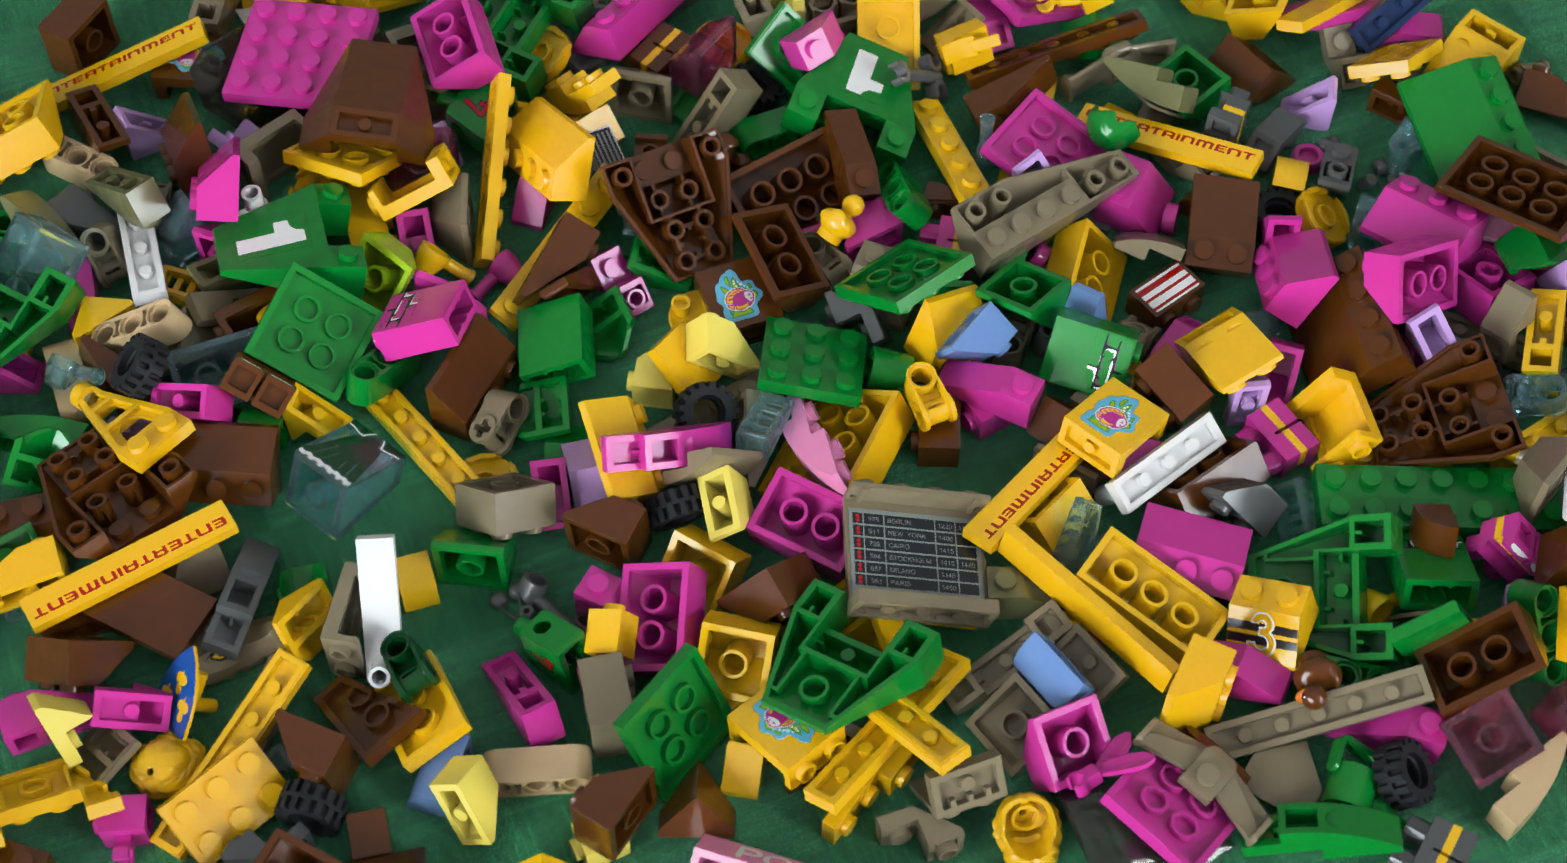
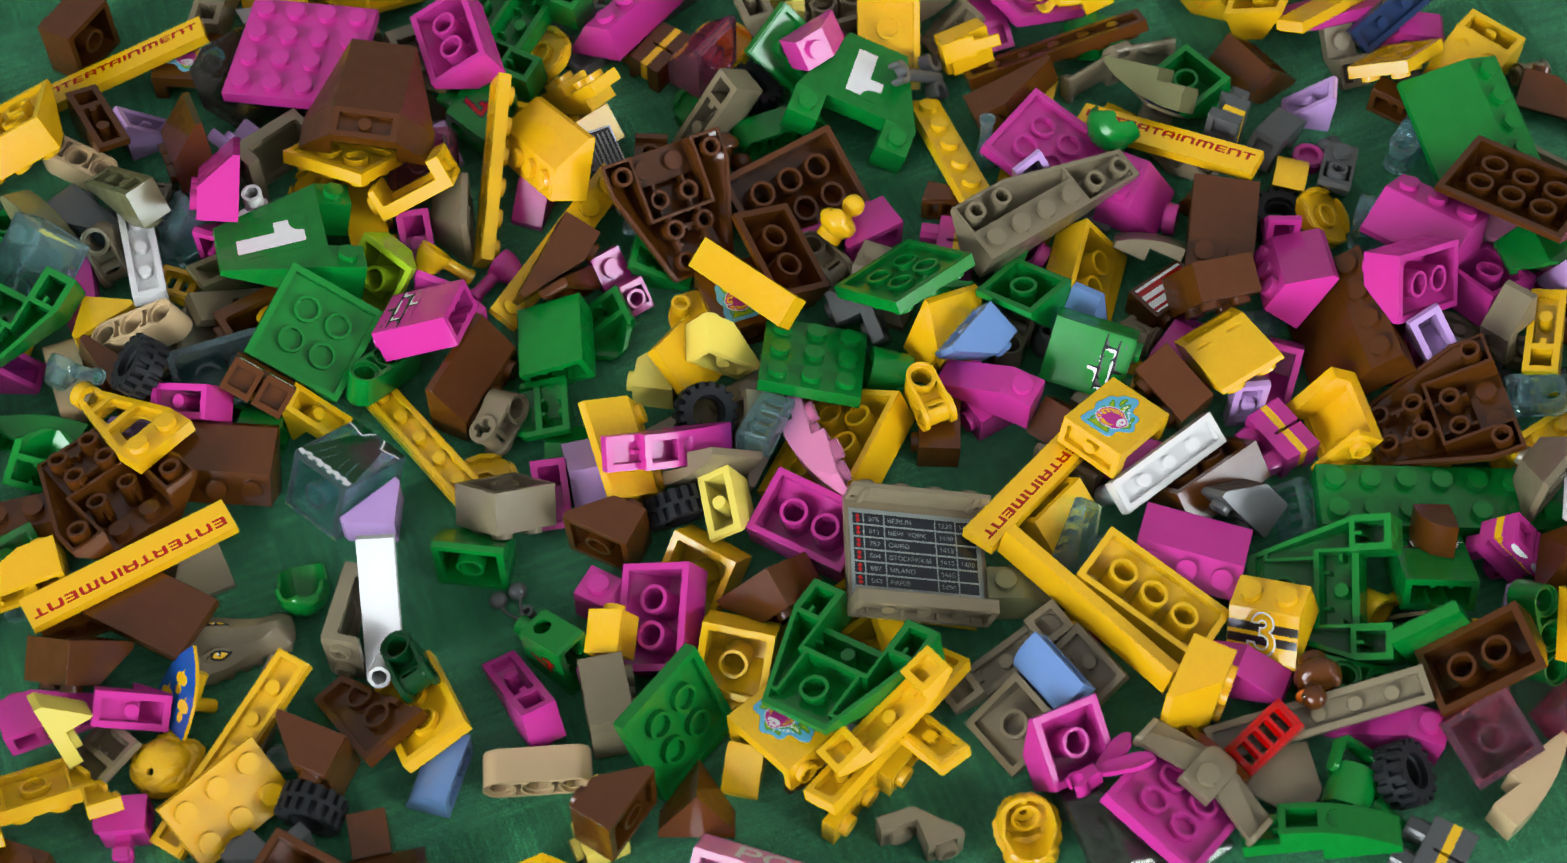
(240, 598): dark grey slope -> none
(302, 618): yellow slope -> none
(376, 514): none -> lavender slope
(417, 581): yellow brick -> none
(468, 798): light yellow slope -> none
(533, 589): dark grey bar -> none
(642, 95): dark tan slope -> none
(747, 284): none -> yellow slope
(851, 155): reddish brown slope -> none
(891, 718): none -> yellow slope
(904, 195): green beam -> none
(970, 784): dark tan bracket -> none
(1211, 286): none -> reddish brown brick
(1286, 715): none -> red slope
(1381, 168): dark grey piece -> none

